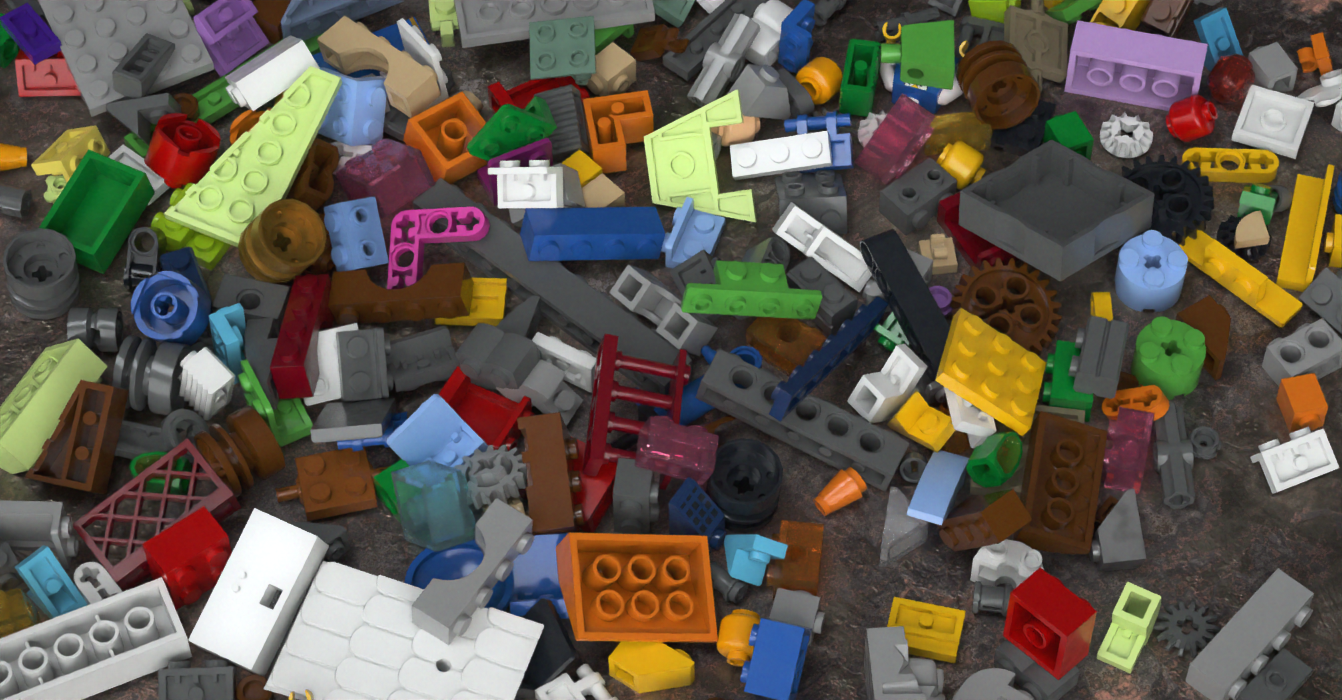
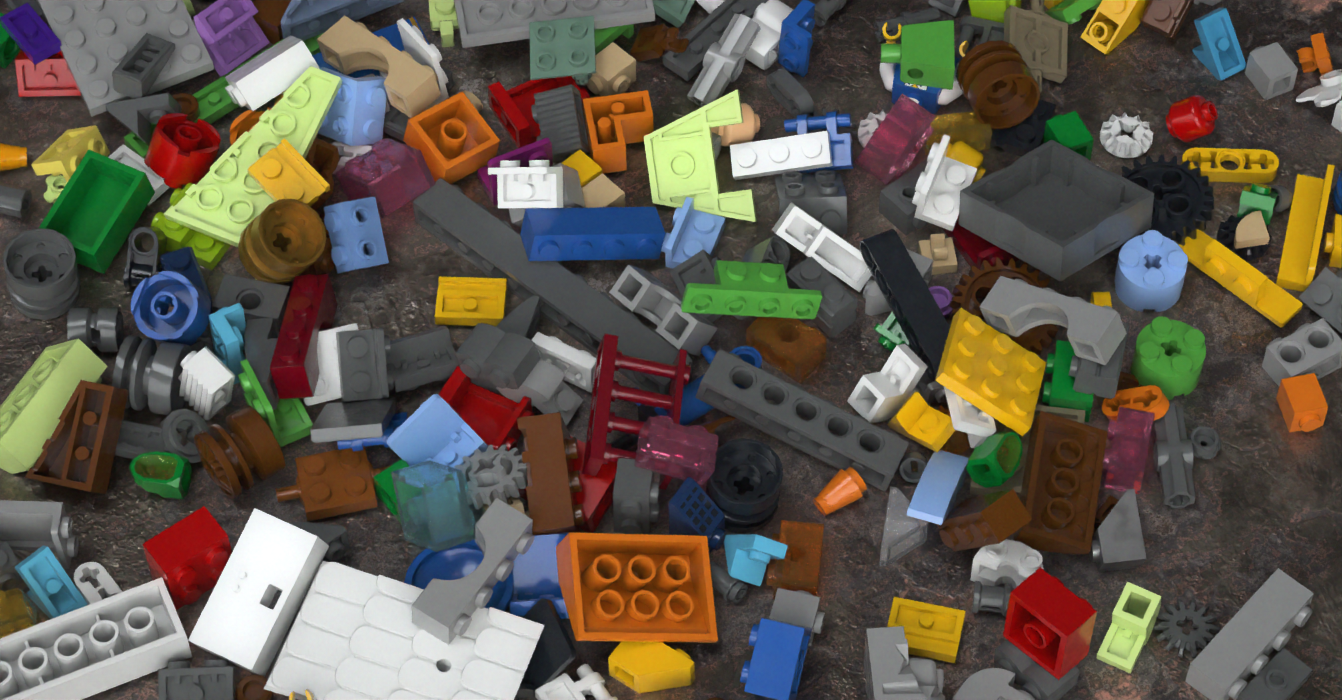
(134, 566): dark red fence -> none
(288, 175): none -> yellow plate
(423, 234): dark pink beam -> none
(439, 294): reddish brown arch -> none
(513, 129): green bracket -> none
(735, 635): light orange head -> none
(762, 93): light grey slope -> none
(821, 79): light orange head -> none
(824, 362): dark blue plate -> none
(860, 77): green brick -> none
(940, 187): none -> white bracket
(1017, 307): none -> light grey arch
(1133, 66): lavender brick -> none
(1214, 323): reddish brown slope -> none
(1231, 78): clear red head -> none
(1273, 121): white plate -> none
(1296, 460): white bracket -> none

